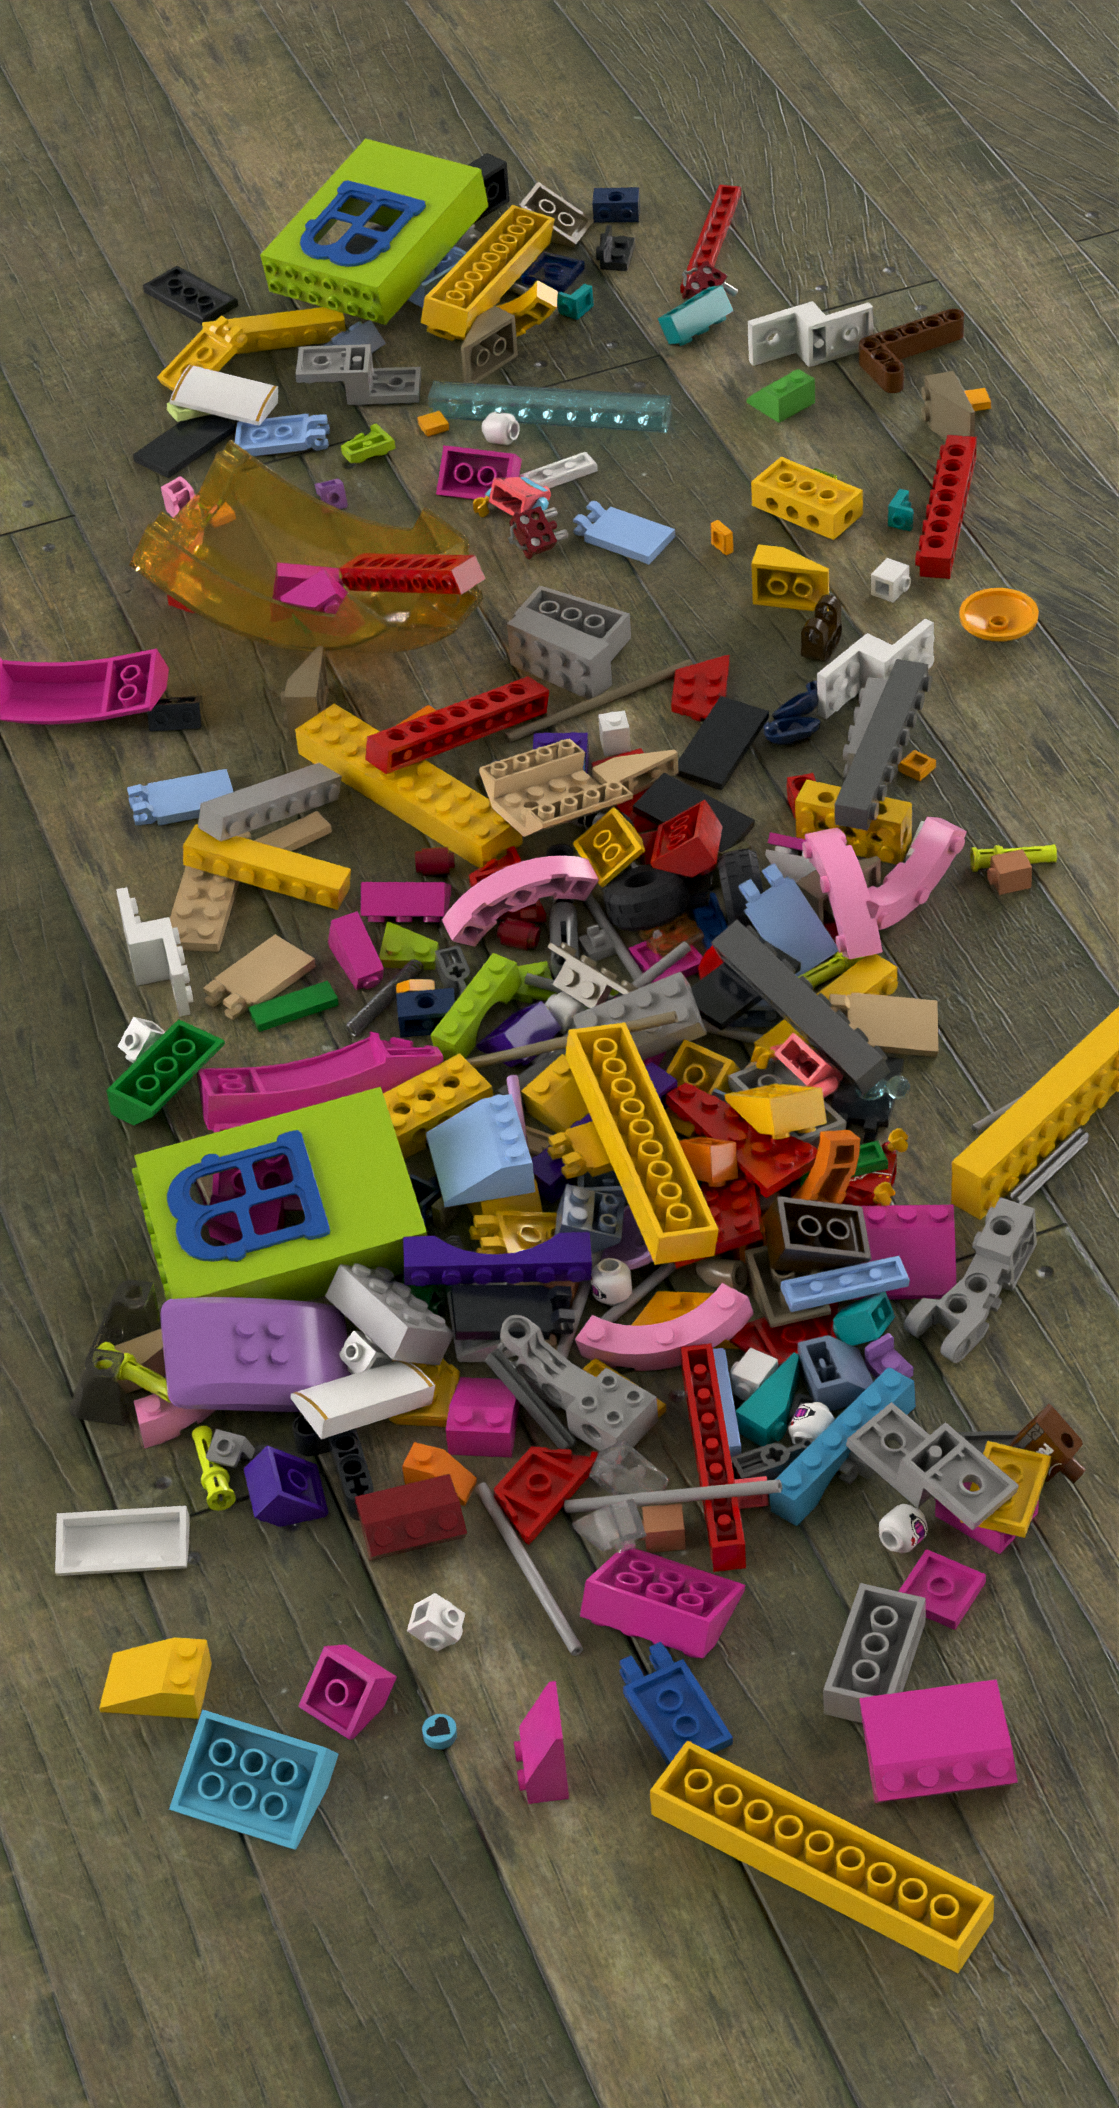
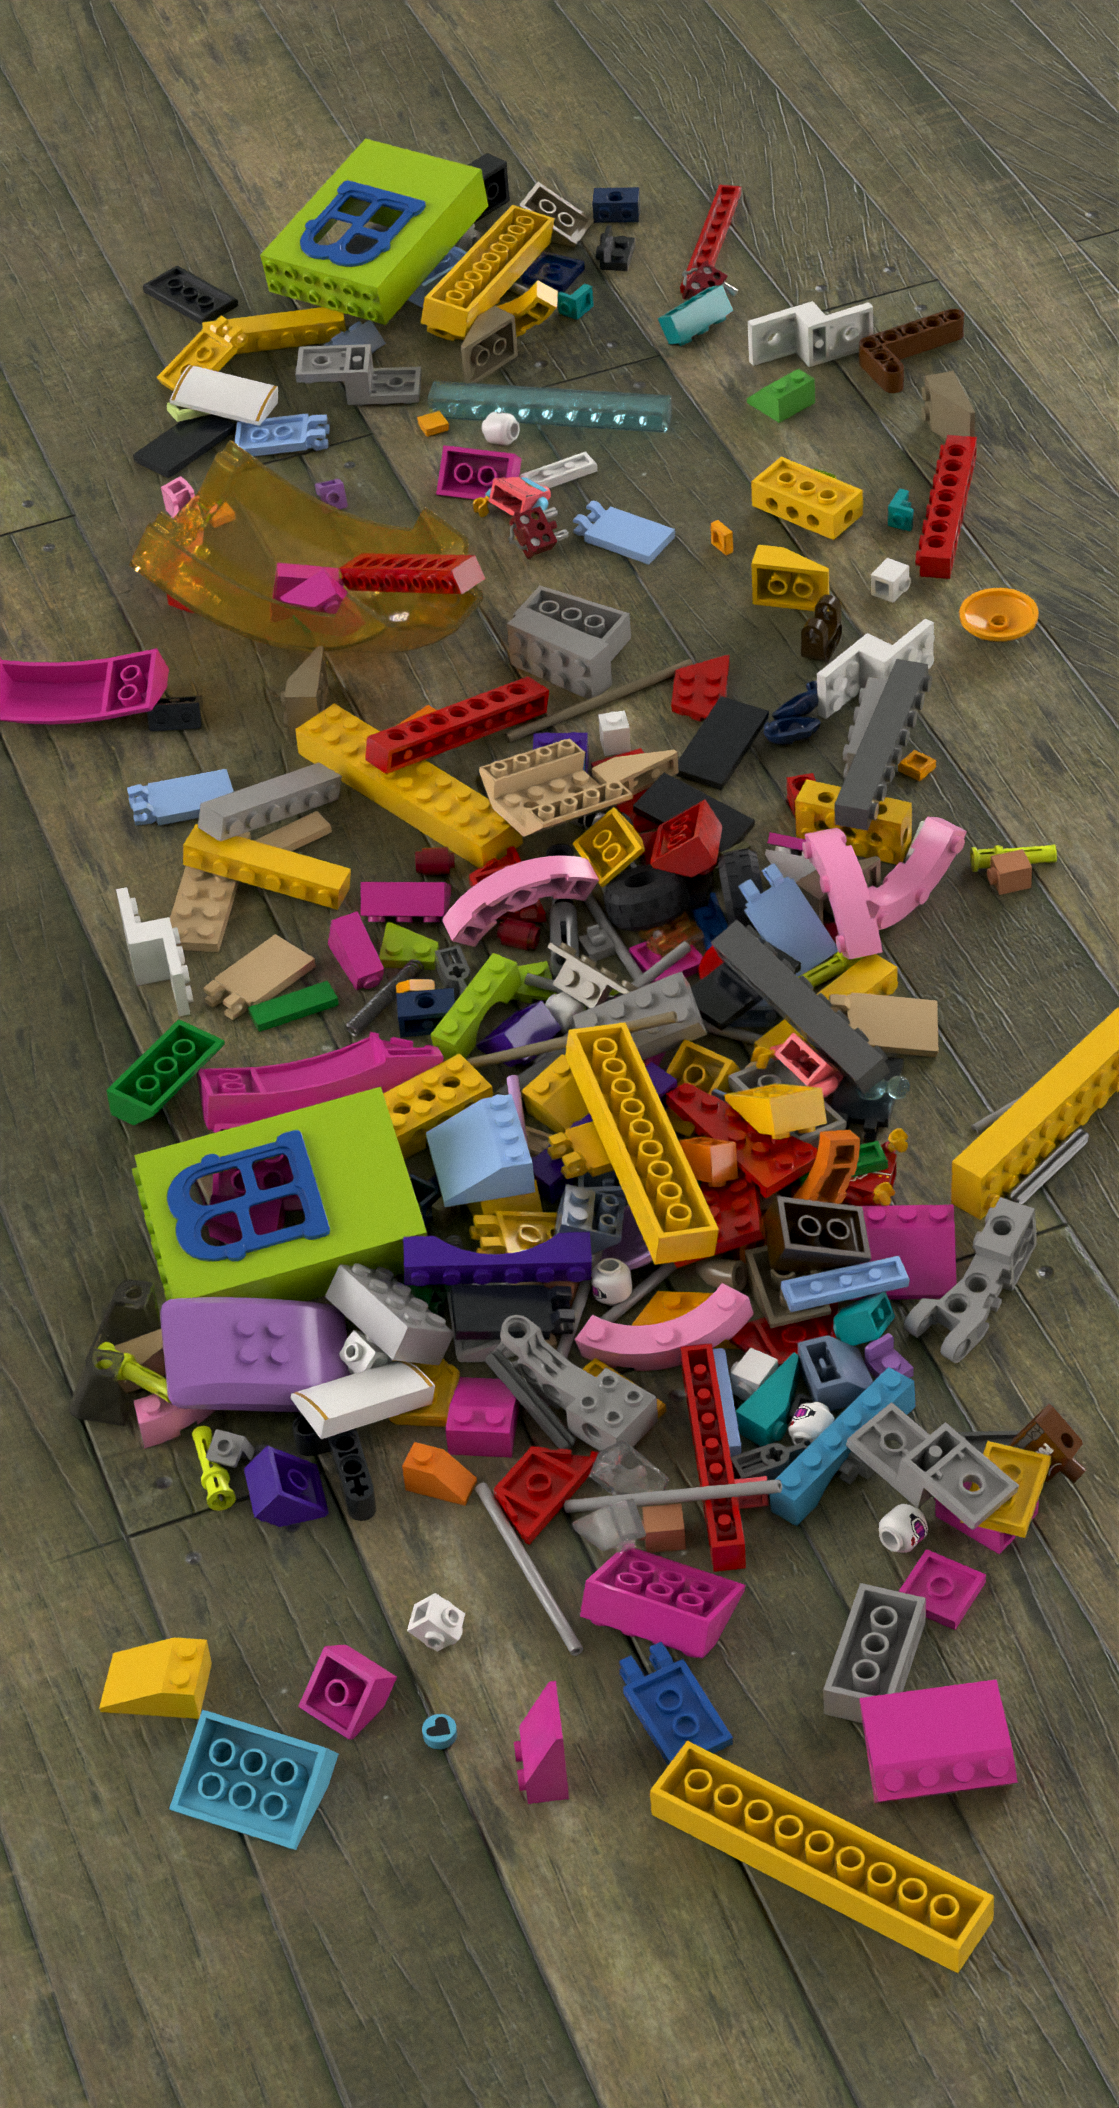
(122, 1540): white slope -> none
(139, 1038): white brick -> none
(363, 447): lime wing -> none
(410, 1517): dark red slope -> none
(979, 399): light orange tile -> none

